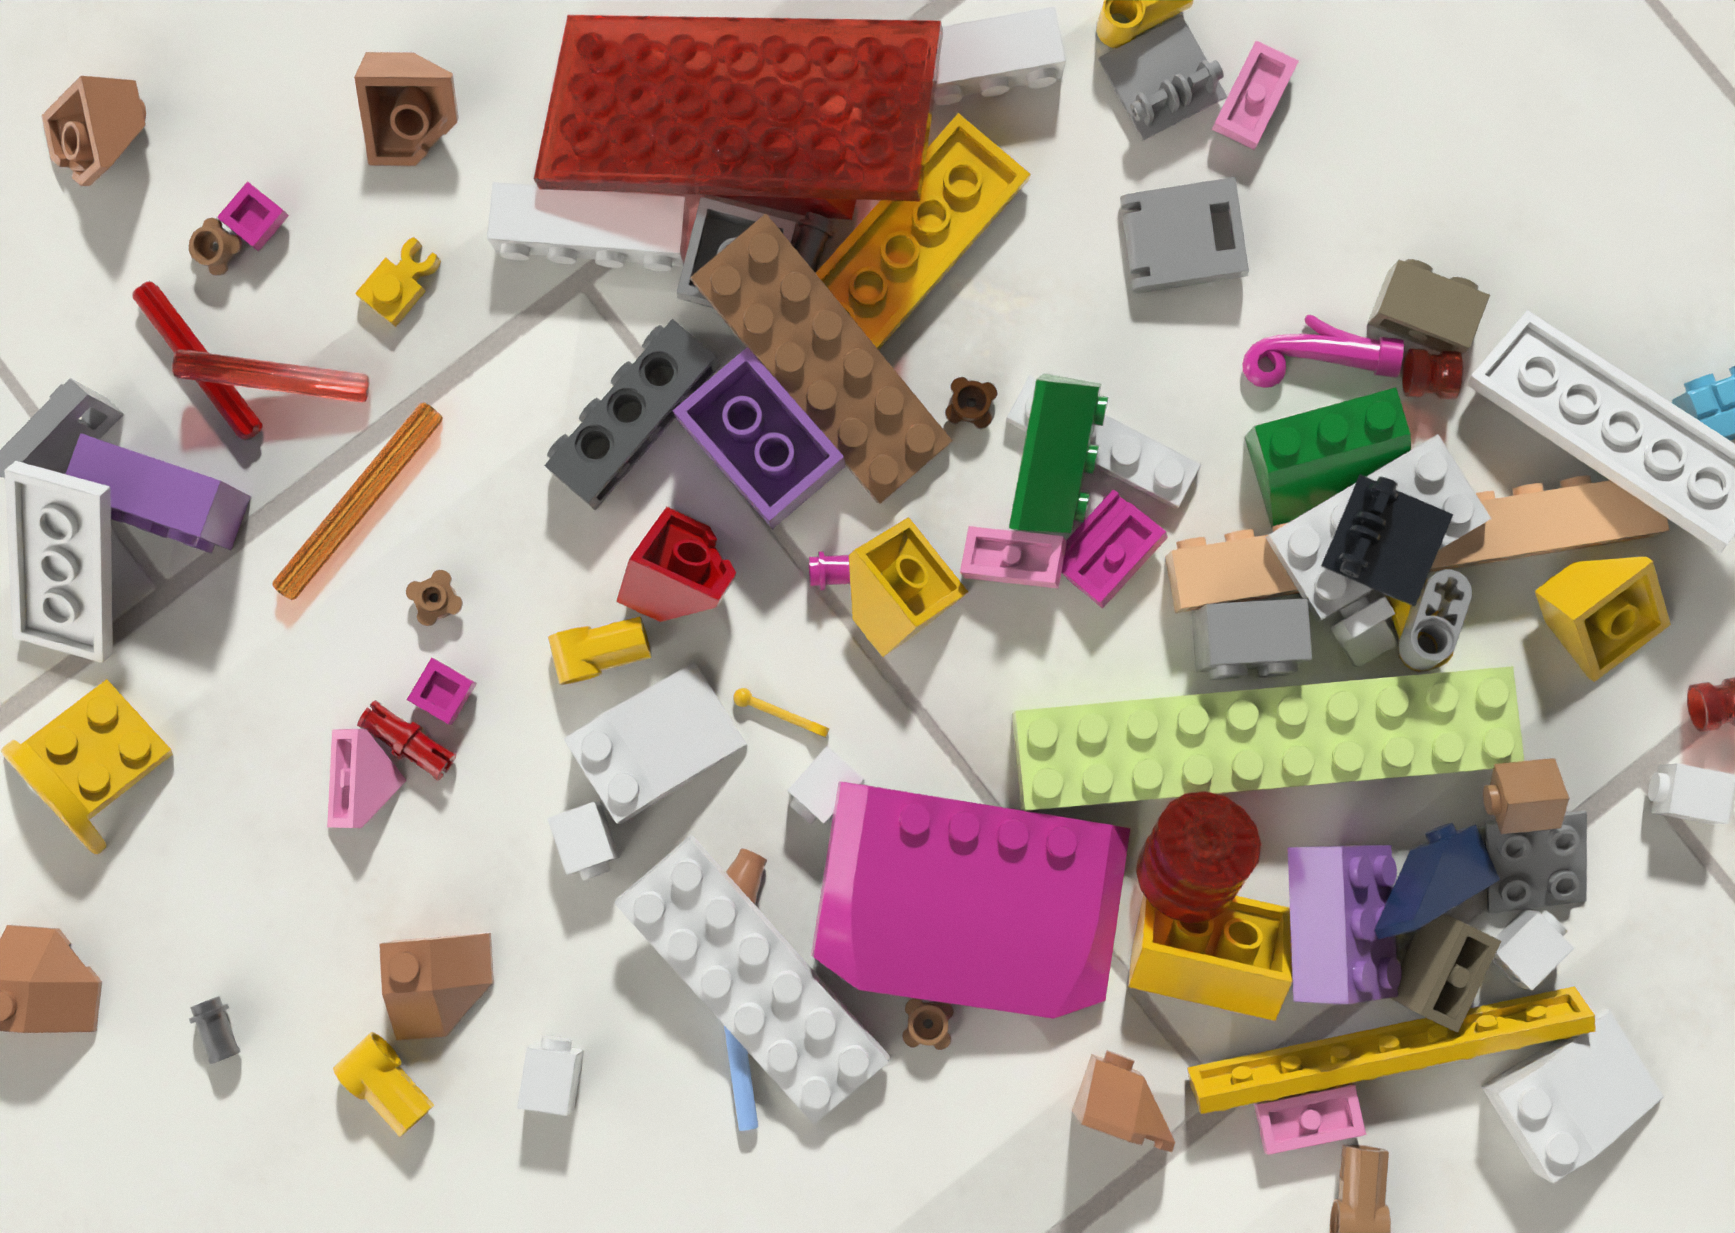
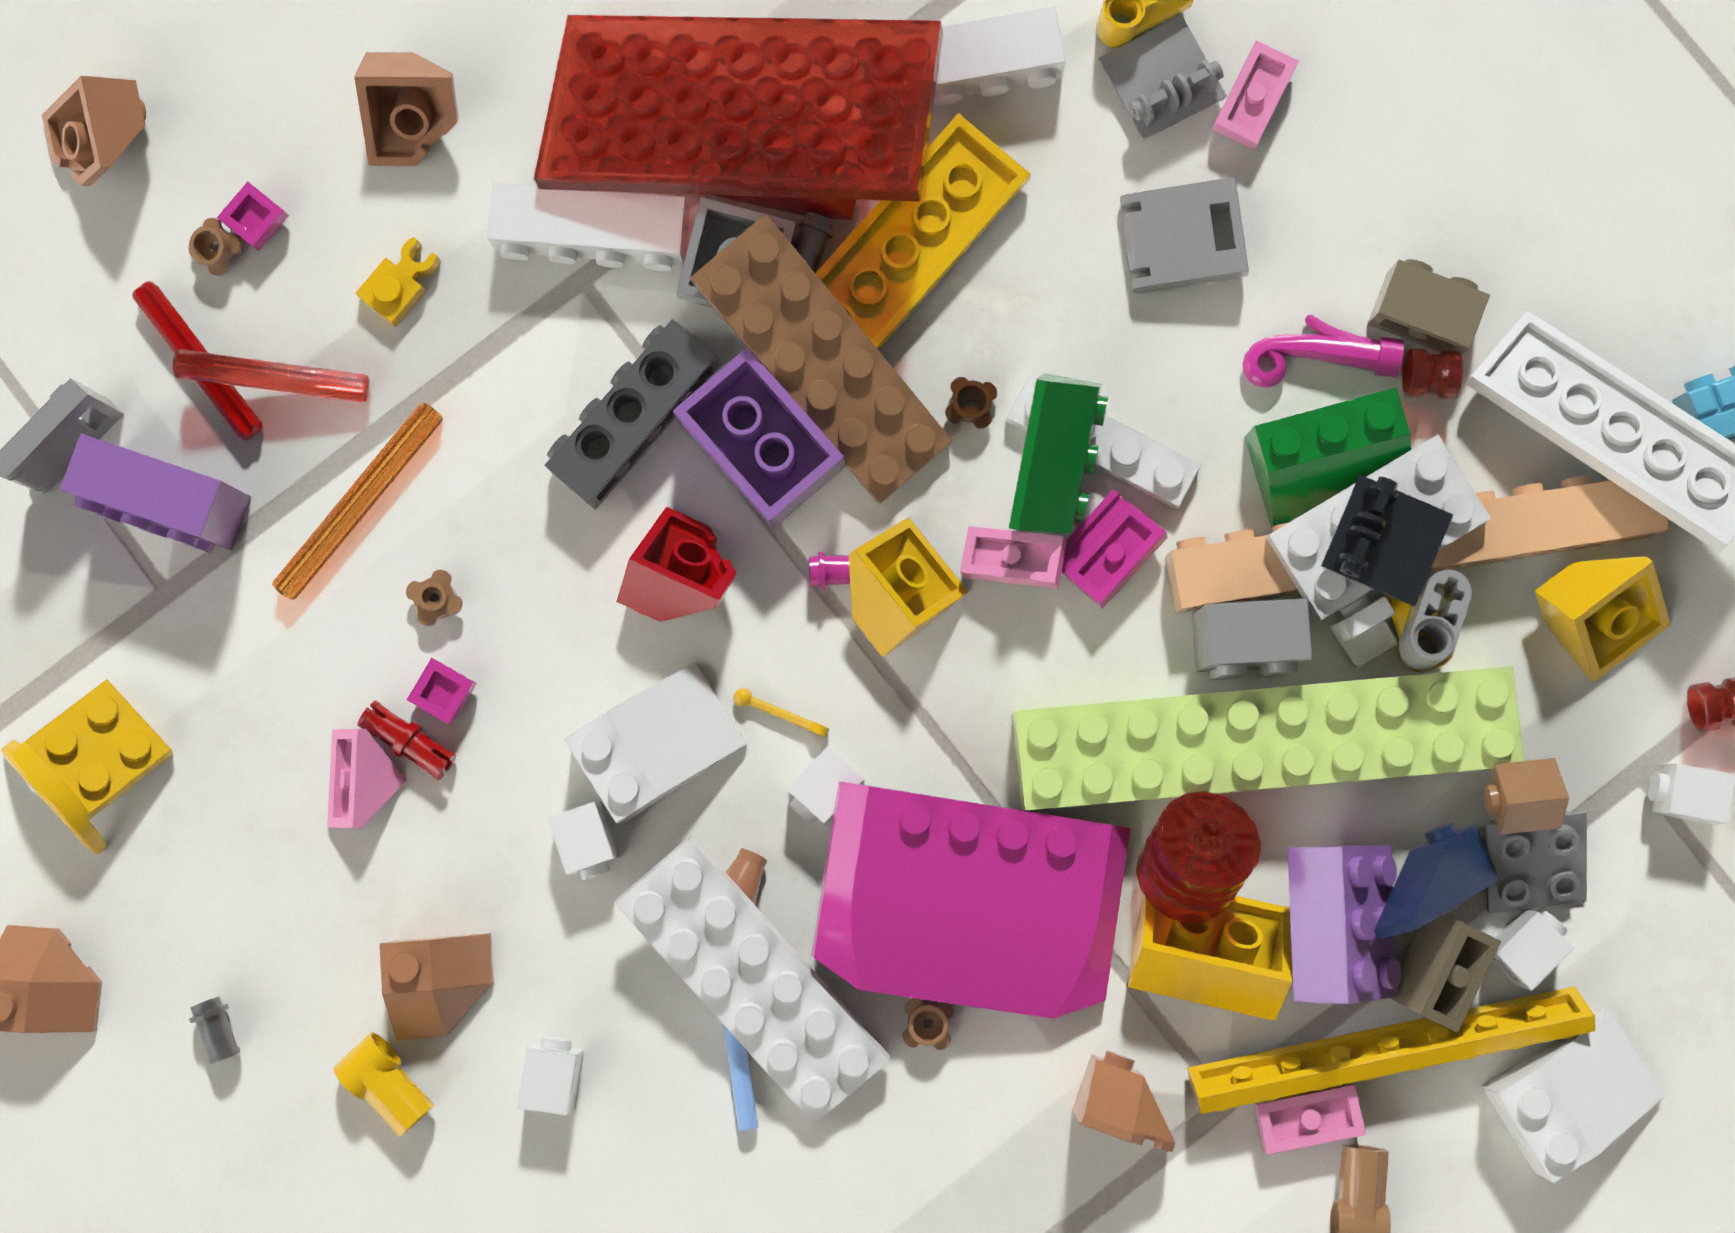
(60, 561): white plate -> none
(586, 652): yellow piece -> none

